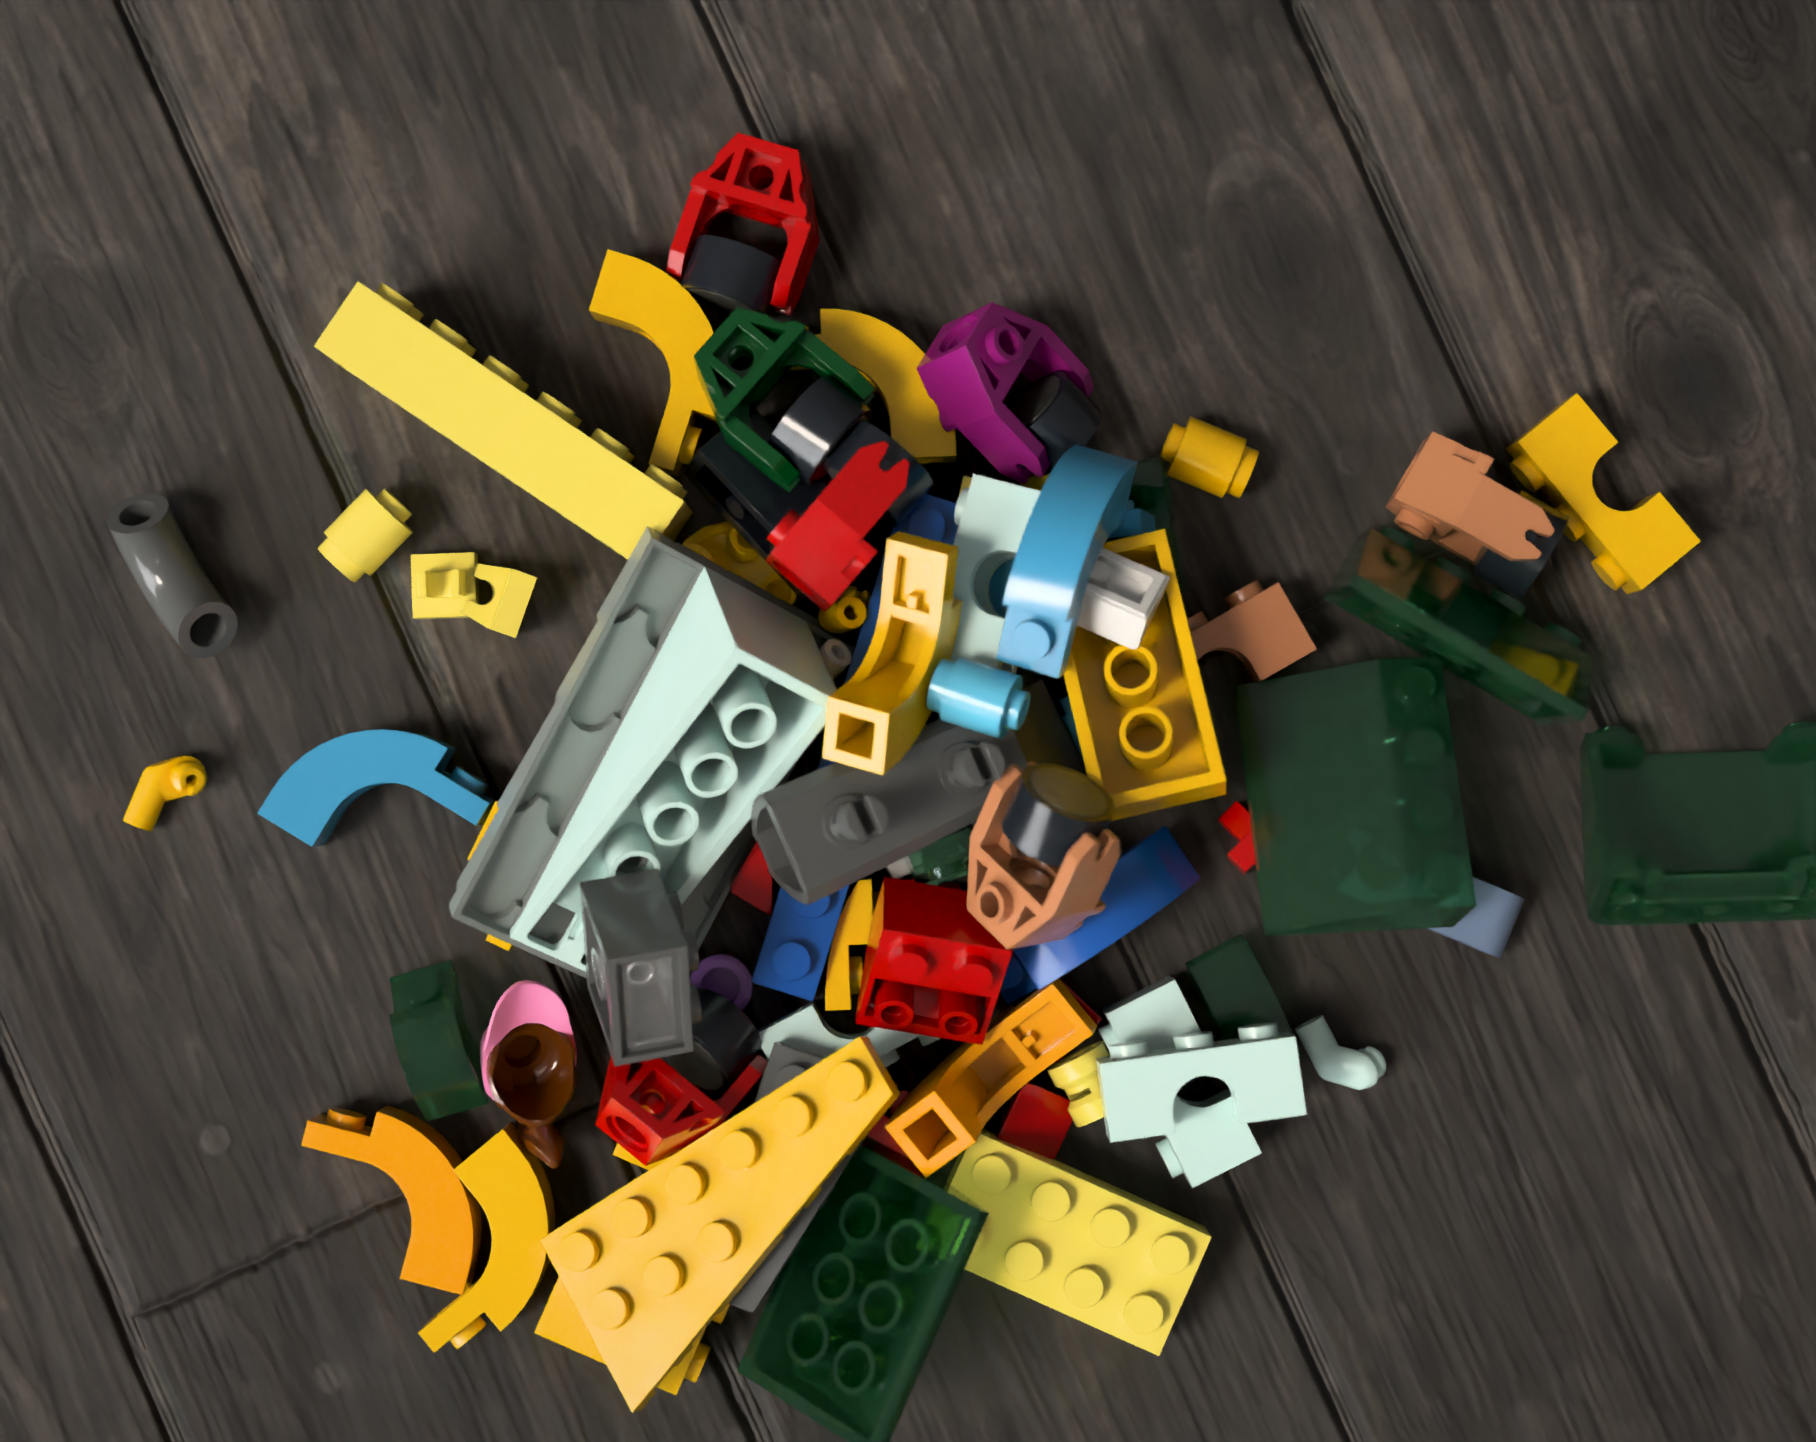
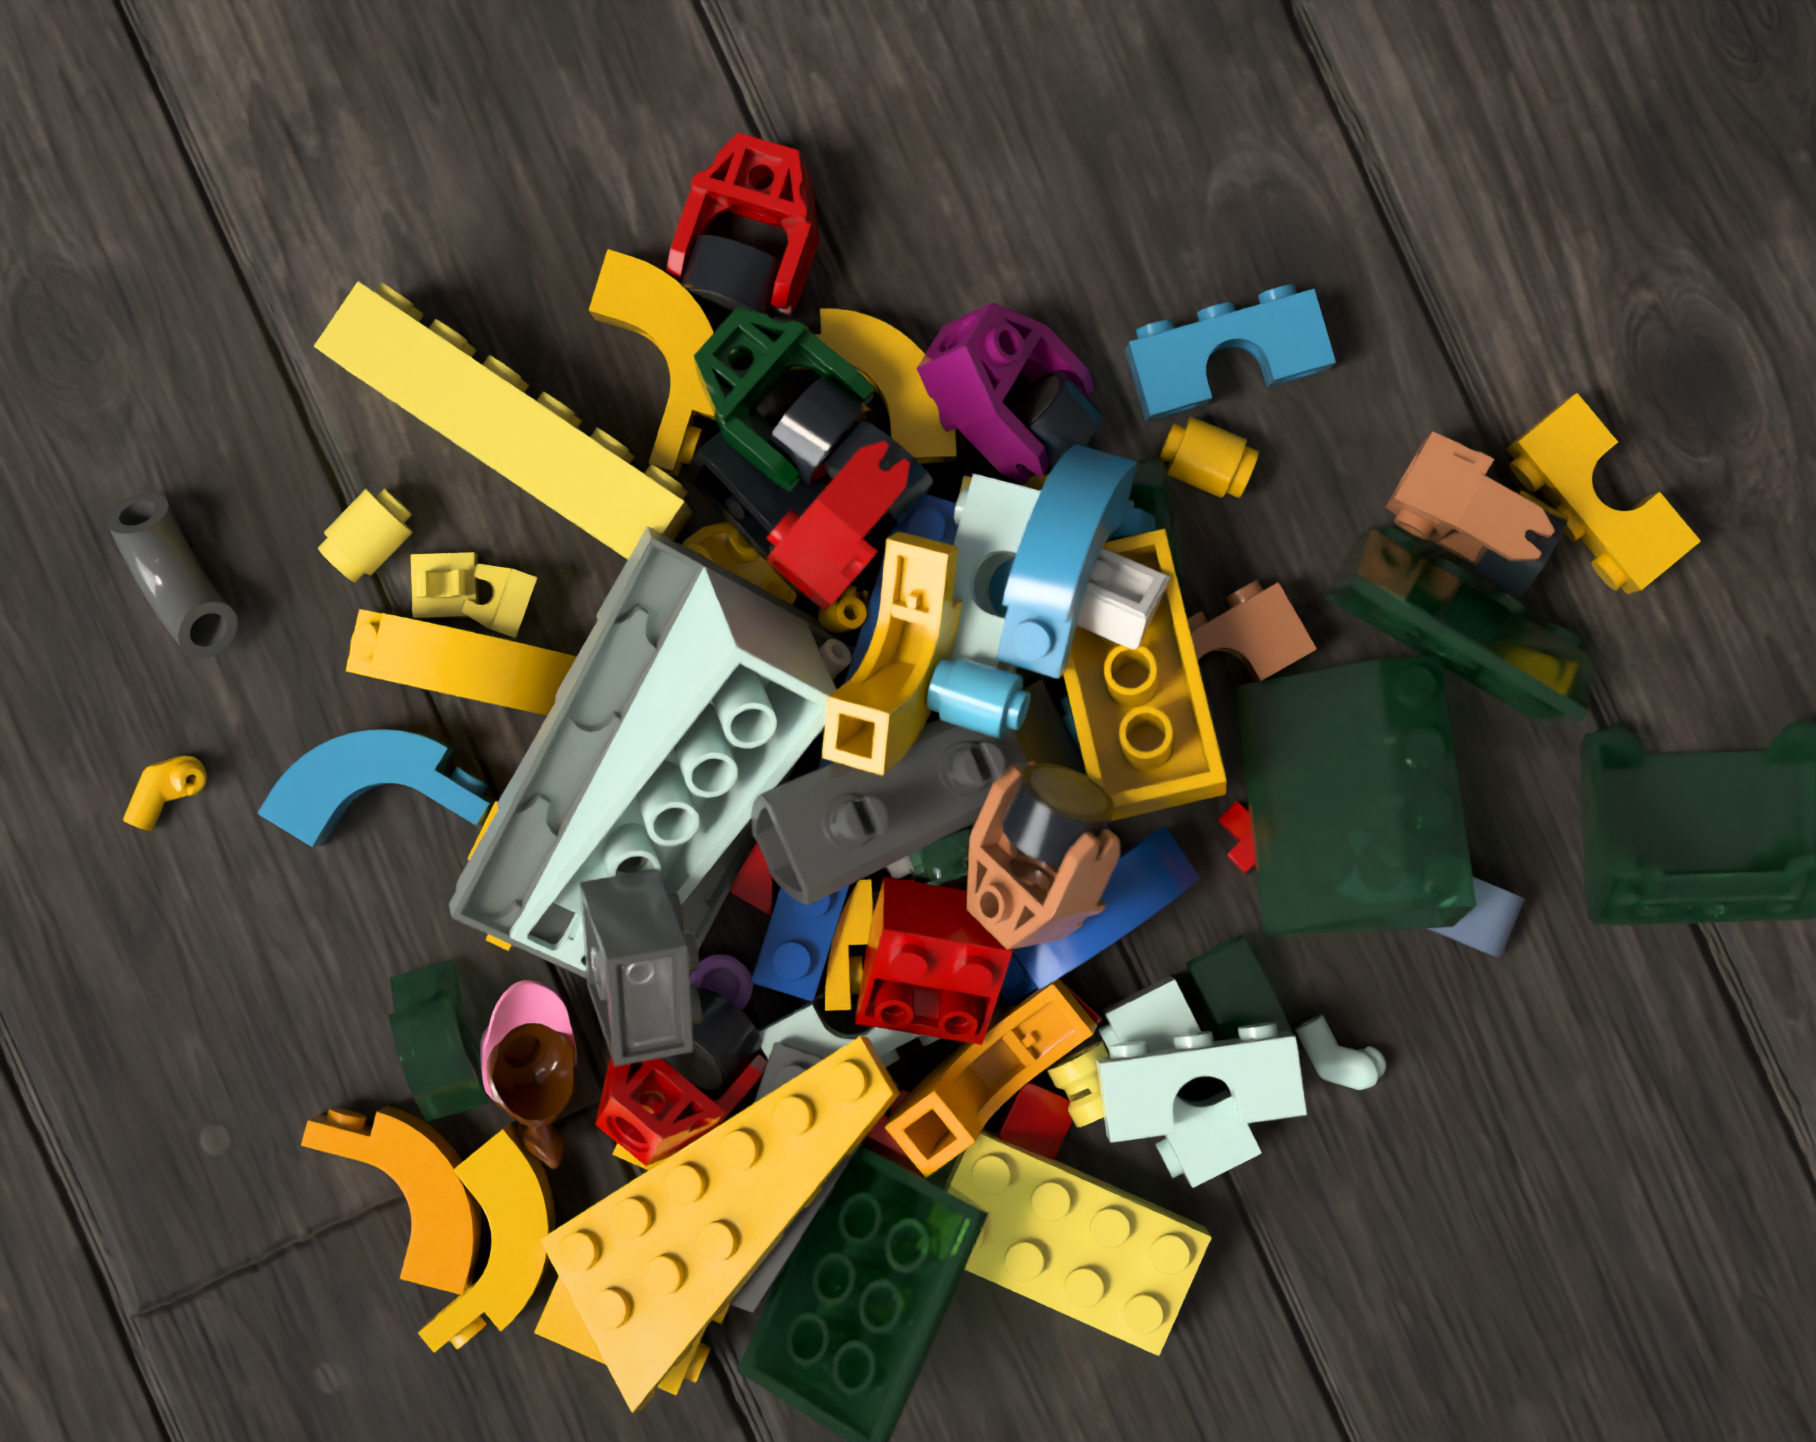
(457, 662): none -> yellow arch
(1280, 333): none -> dark azure arch

